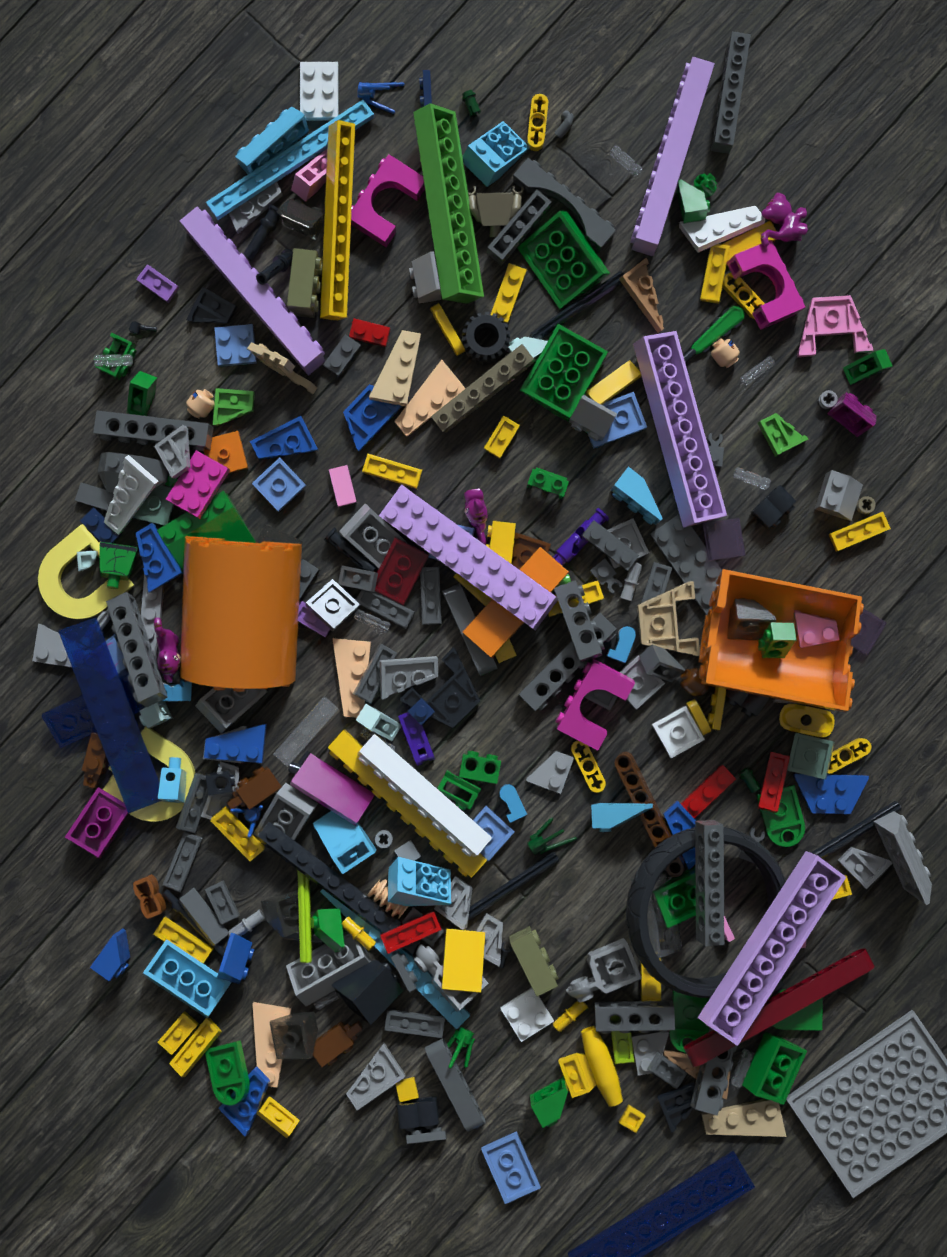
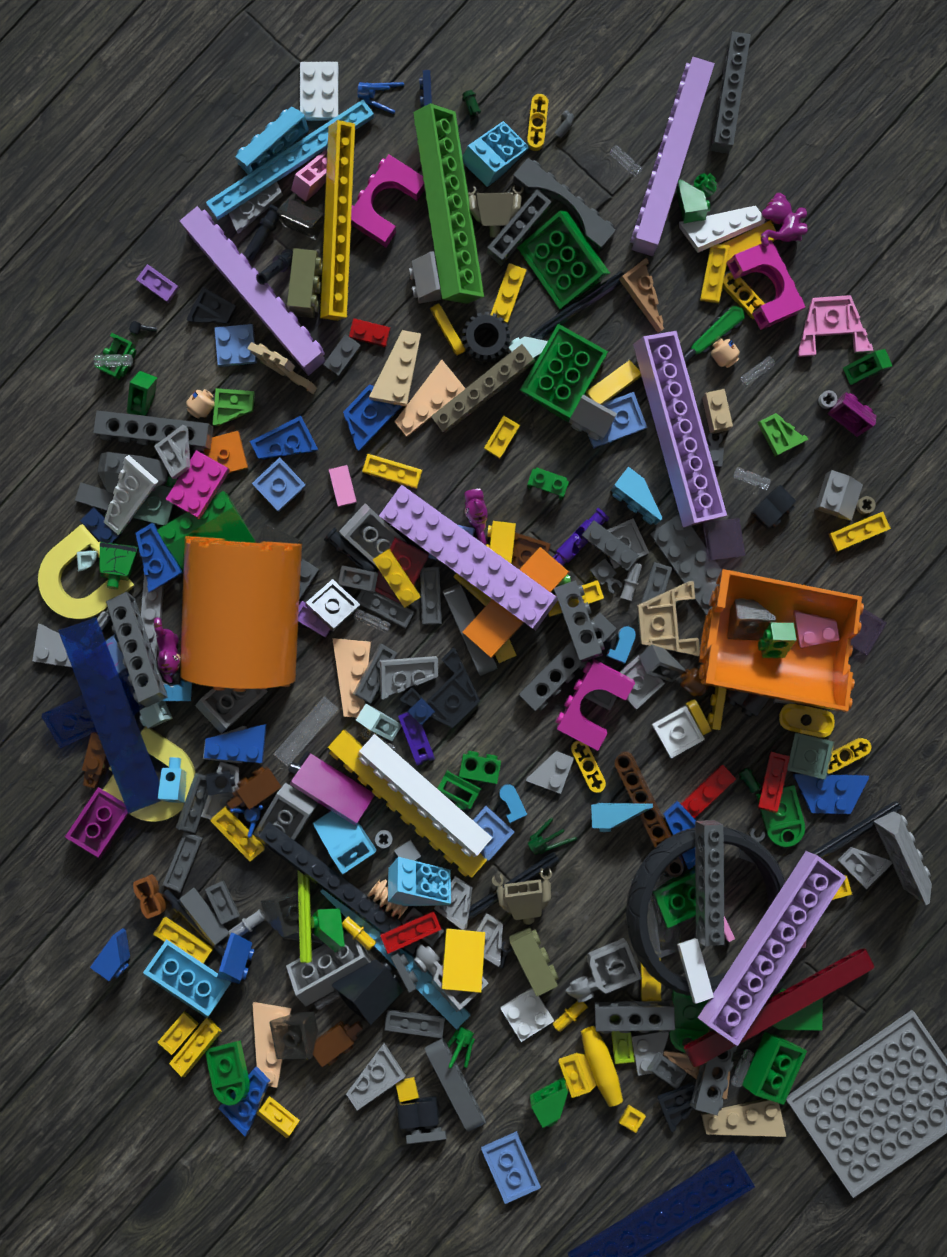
(396, 578): none -> yellow plate
(526, 898): none -> dark tan torso
(695, 970): none -> white tile
(717, 411): none -> tan brick

